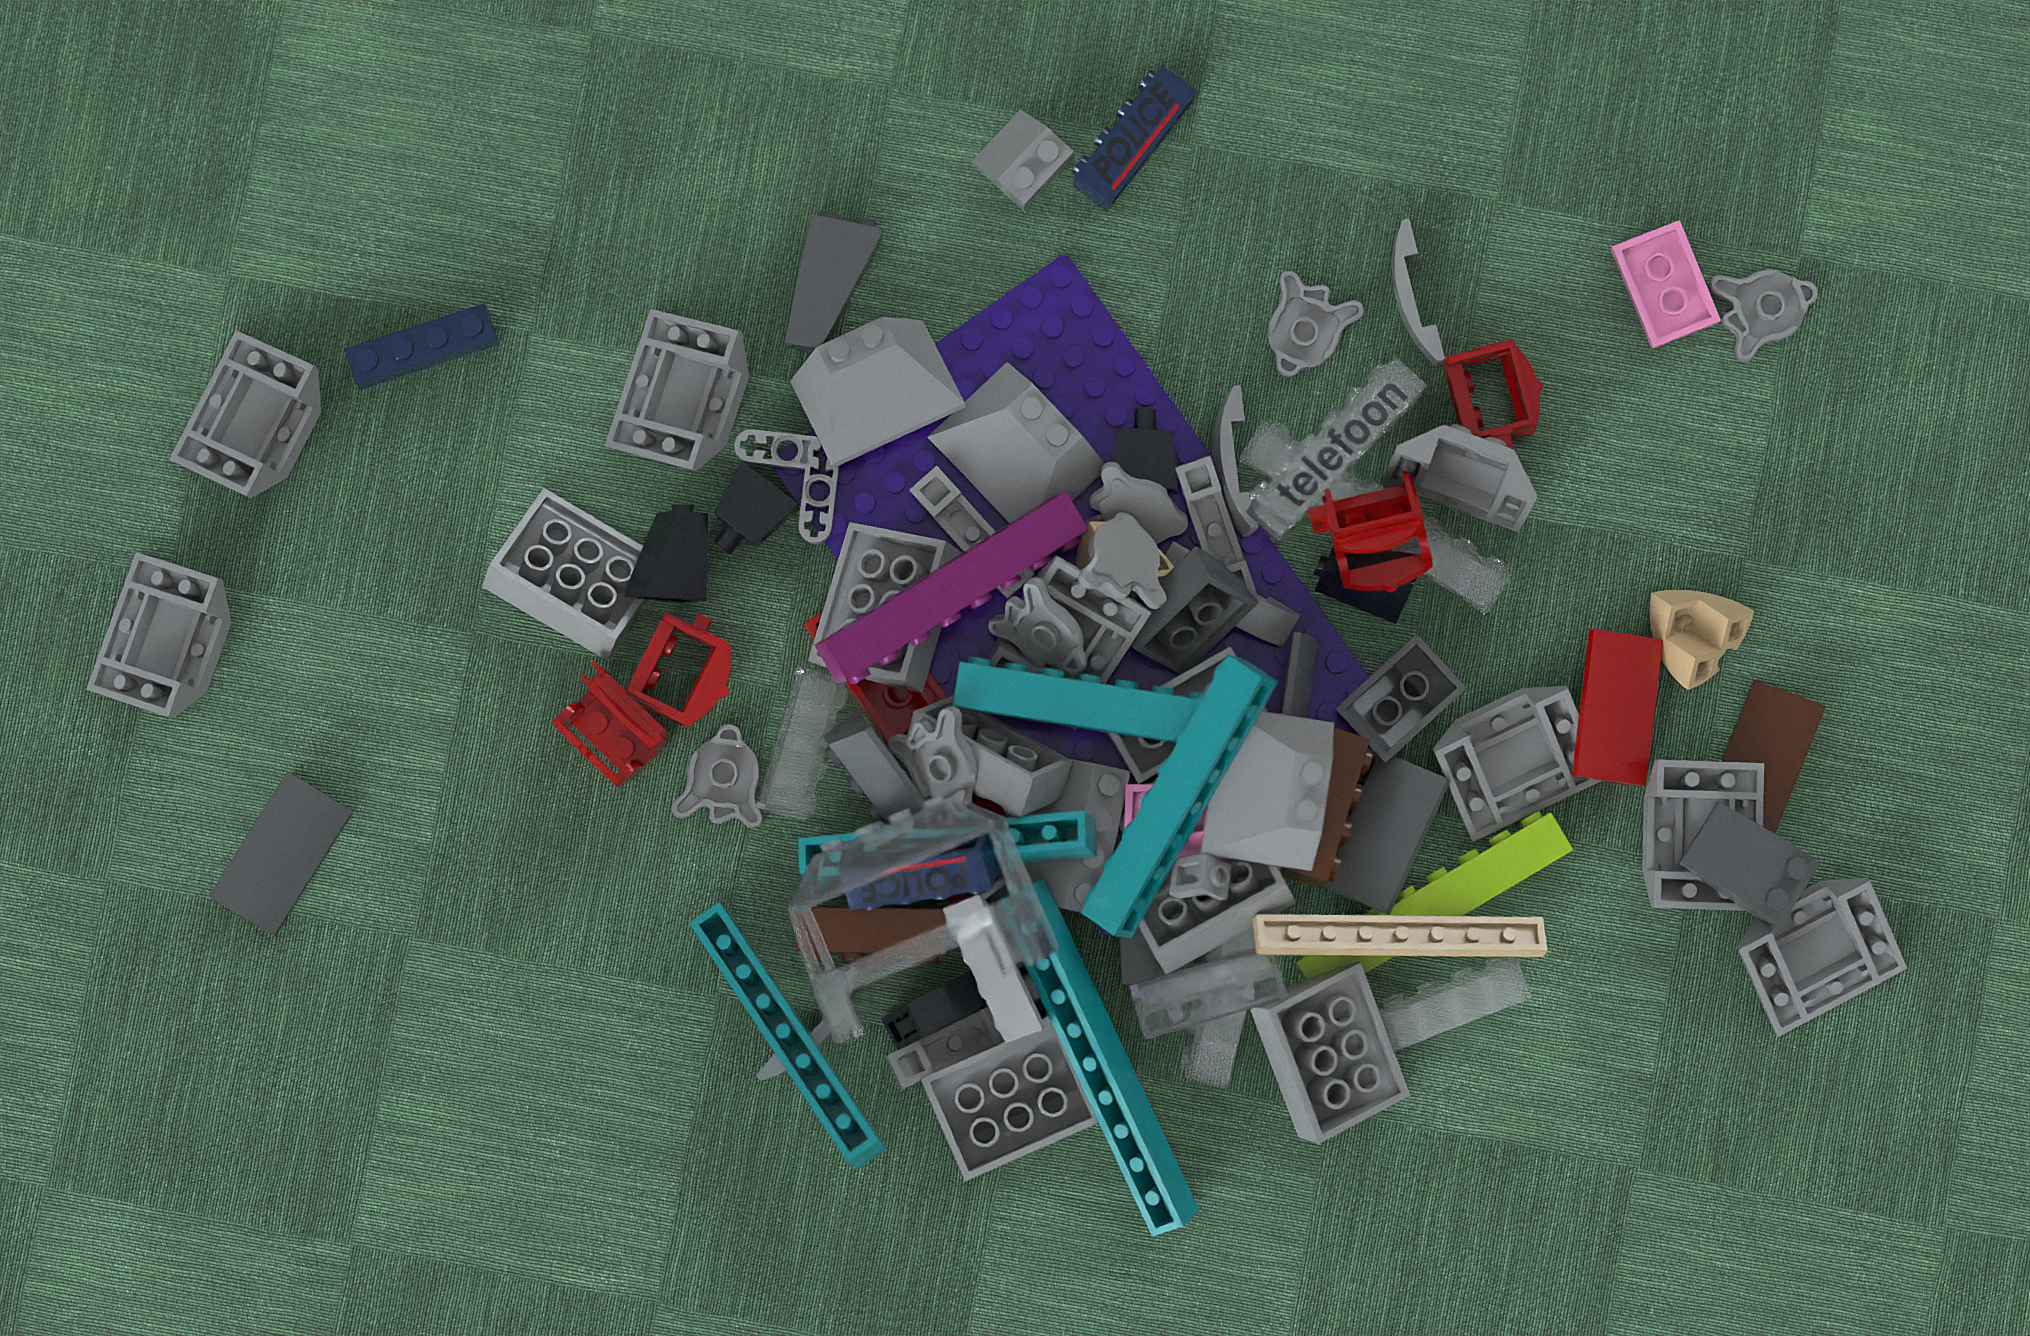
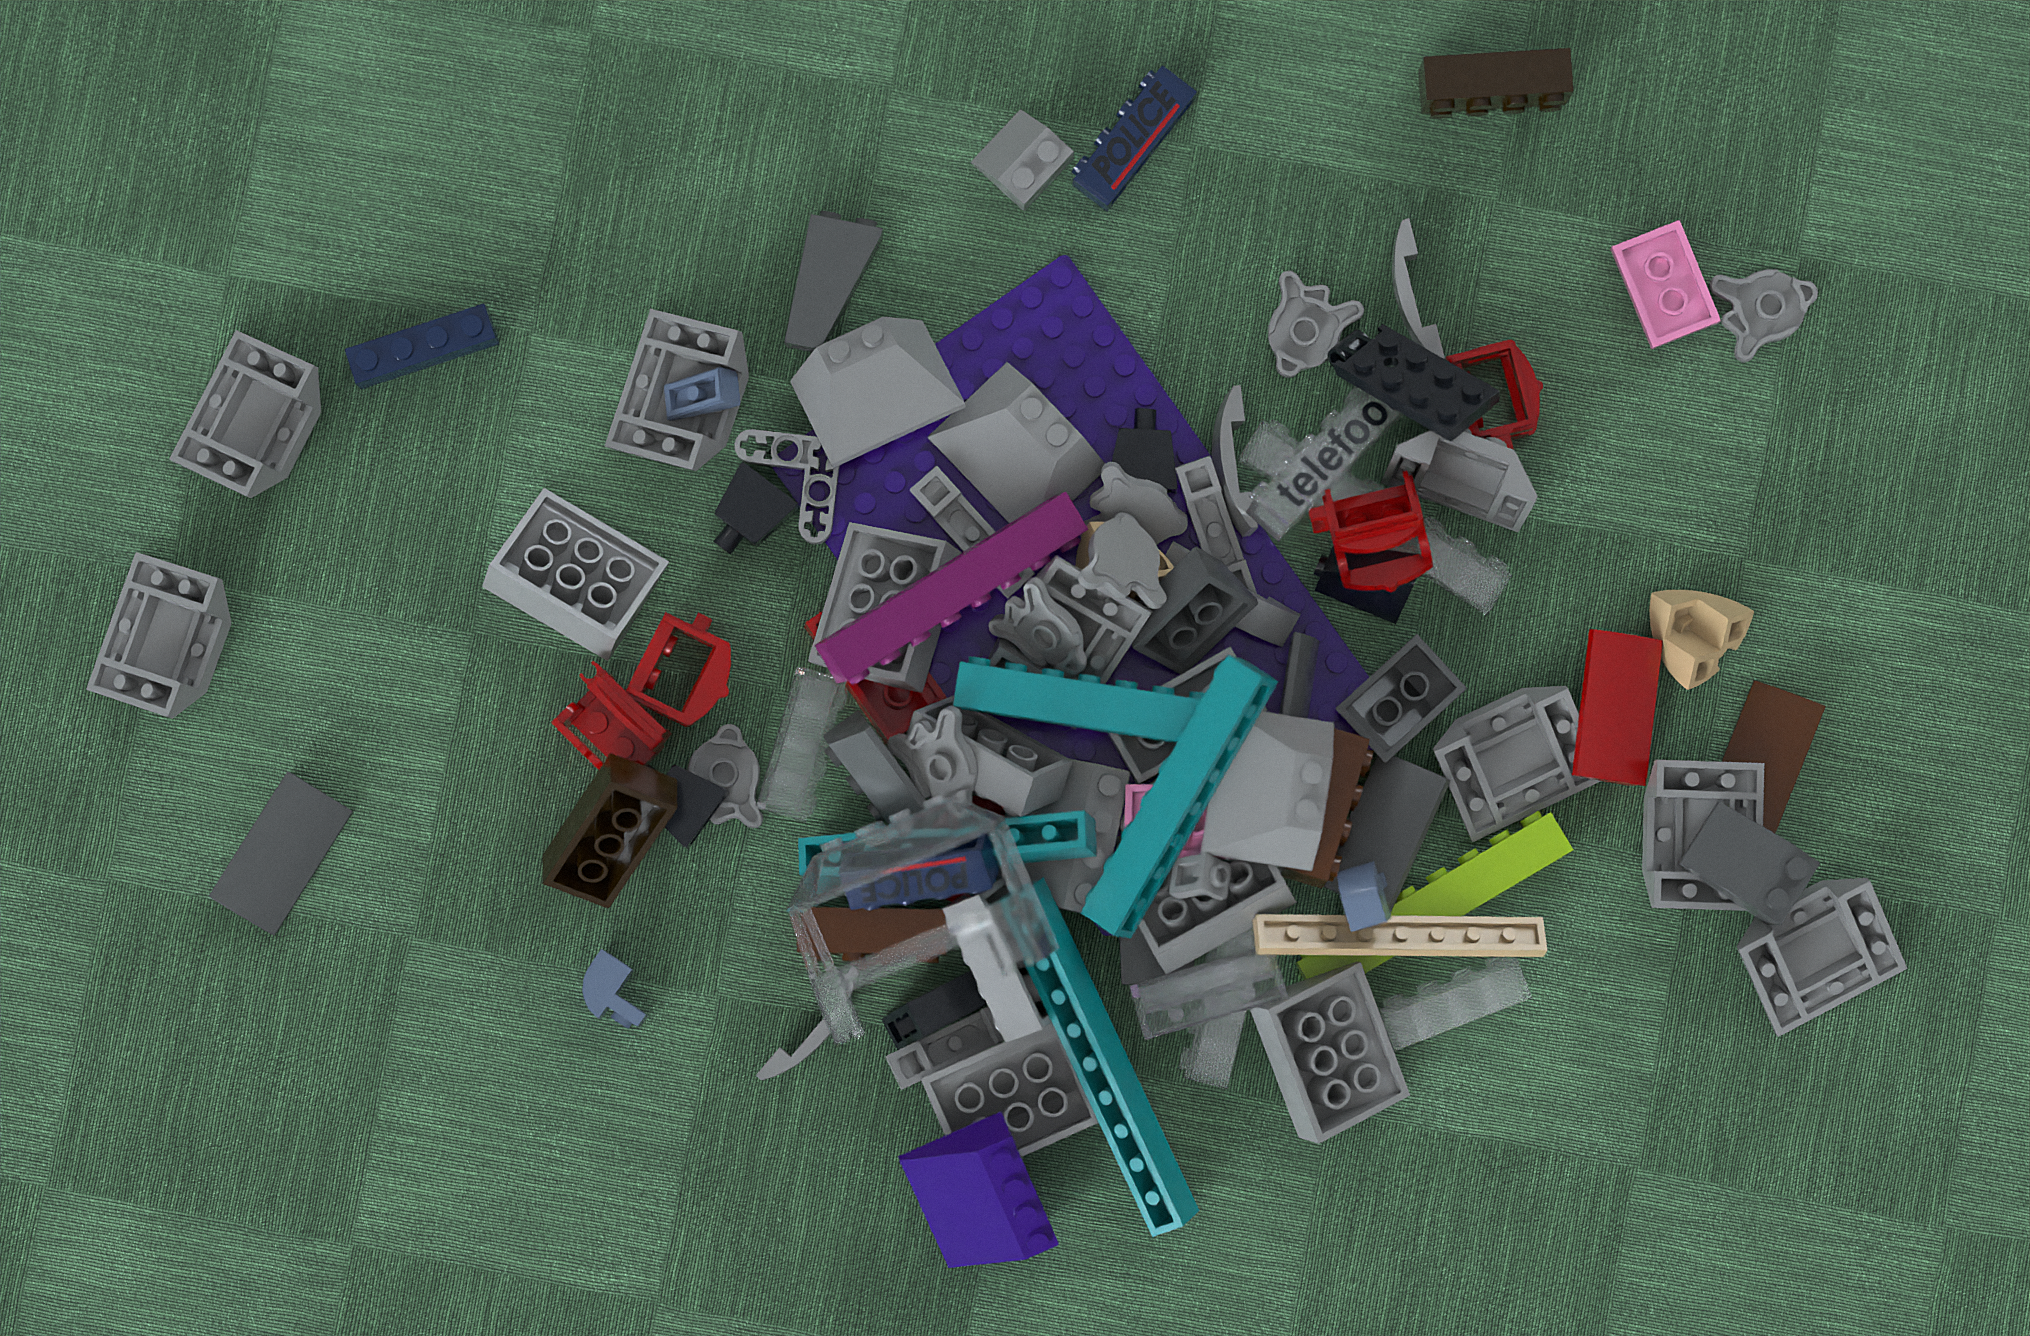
(601, 989): none -> sand blue brick
(609, 830): none -> dark brown brick
(673, 558): black slope -> none
(696, 804): none -> black torso
(702, 394): none -> sand blue slope
(788, 1036): teal brick -> none
(979, 1196): none -> dark purple slope
(1363, 896): none -> sand blue brick
(1418, 385): none -> black hinge
(1495, 82): none -> dark brown brick

